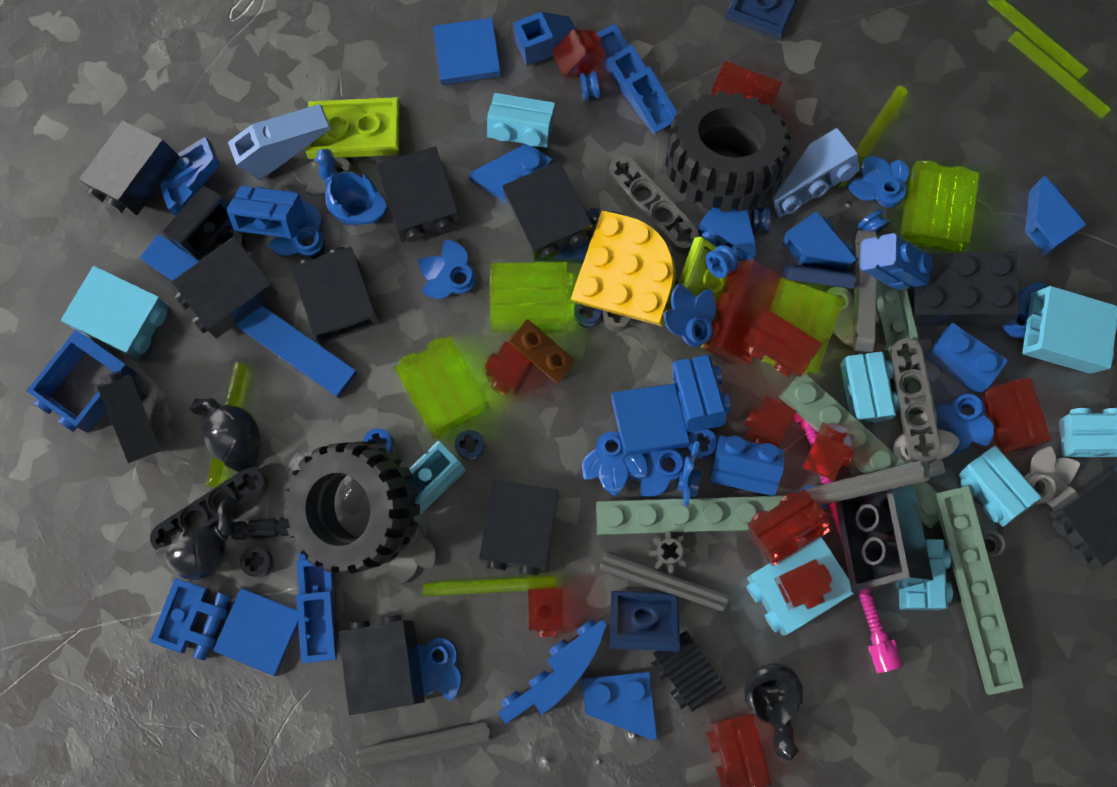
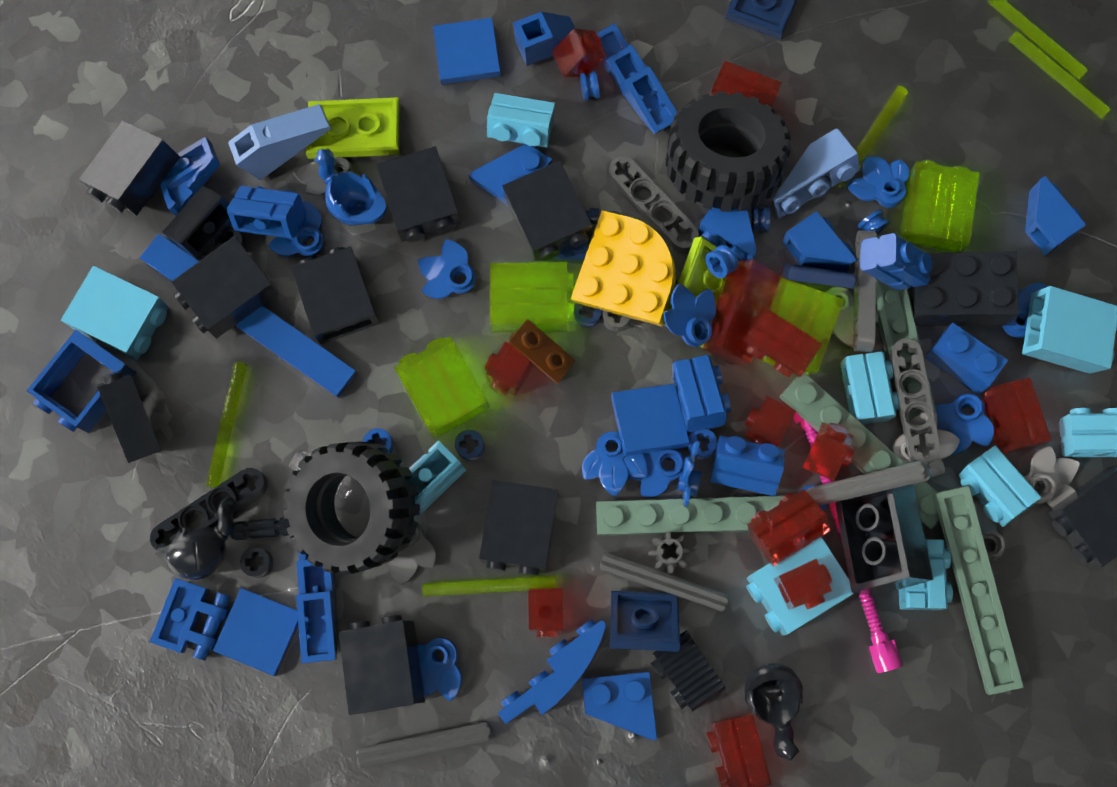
(228, 433): black piece -> none

